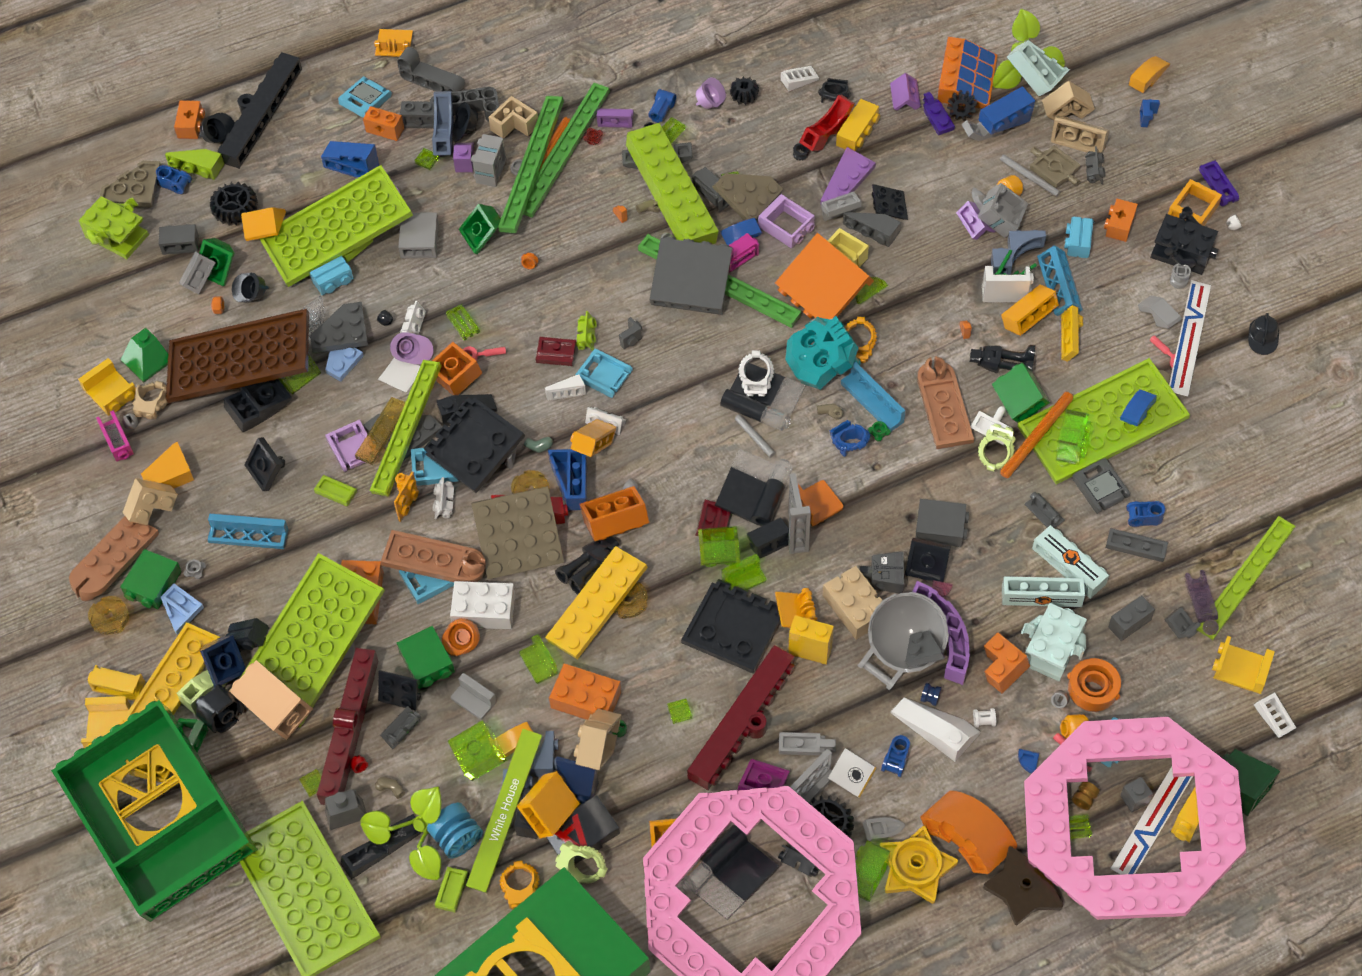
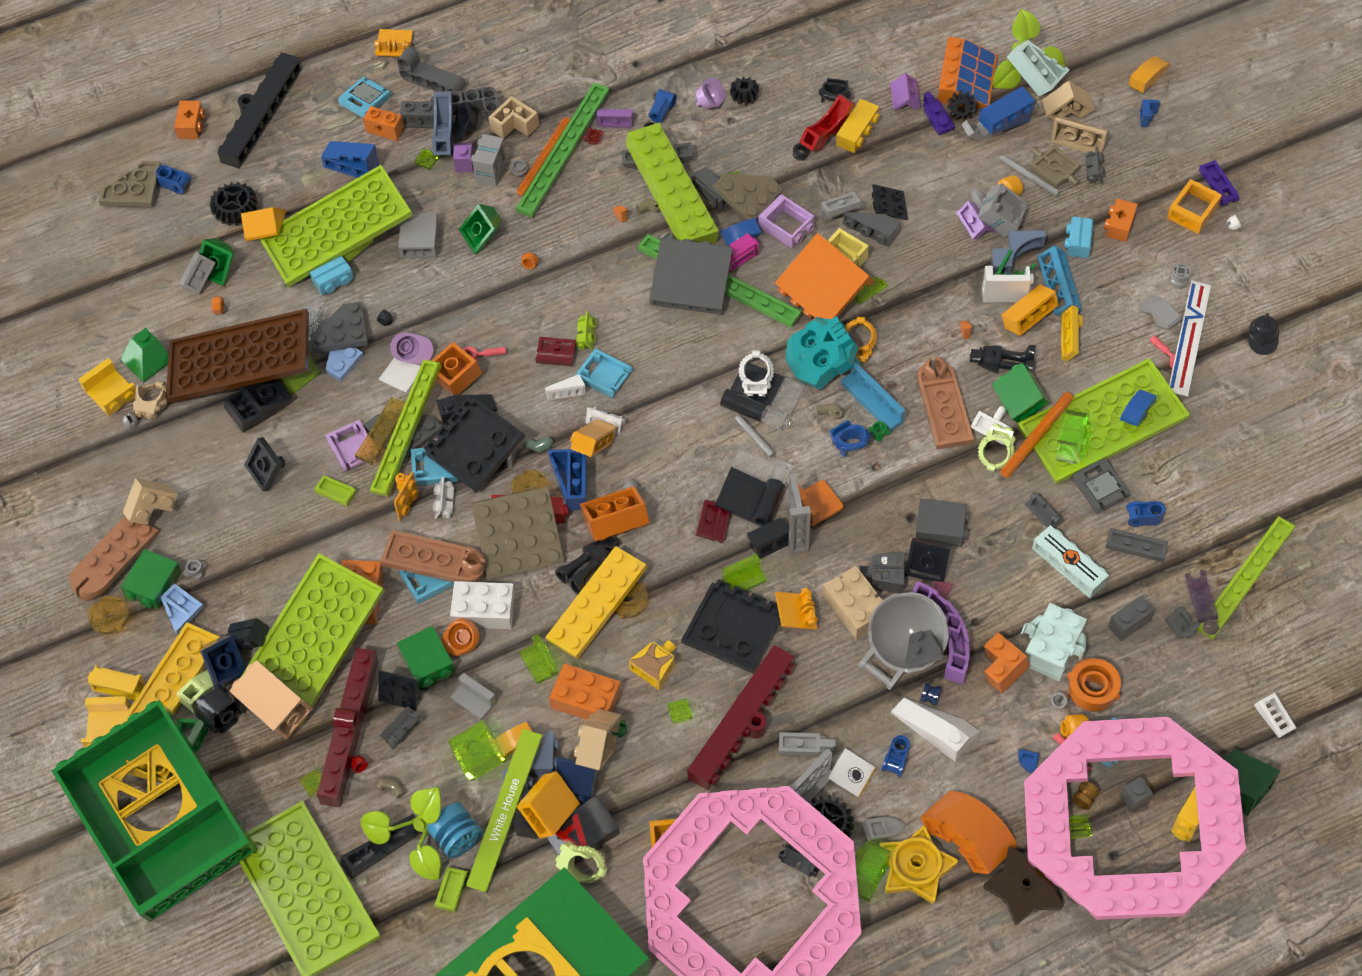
(114, 226): lime torso -> none
(115, 438): dark pink window -> none
(169, 468): light orange slope -> none
(178, 239): dark grey brick -> none
(200, 162): lime slope -> none
(216, 127): black piece -> none
(247, 525): dark azure fence -> none
(248, 287): black piece -> none
(344, 809): dark grey torso -> none
(415, 316): white hinge -> none
(464, 335): clear neon green tile -> none
(514, 896): light orange piece -> none
(530, 164): bright green plate -> none
(631, 335): dark grey bracket -> none
(654, 663): none -> torso
(675, 131): clear neon green tile -> none
(719, 546): clear neon green brick -> none
(729, 873): black door -> none
(762, 776): magenta plate -> none
(790, 81): white slope -> none
(810, 639): yellow brick -> none
(848, 175): medium lavender wing -> none
(984, 717): white bush -> none
(1042, 591): light aqua brick -> none
(1150, 824): white sticker -> none
(1185, 242): black torso -> none
(1242, 667): yellow panel -> none

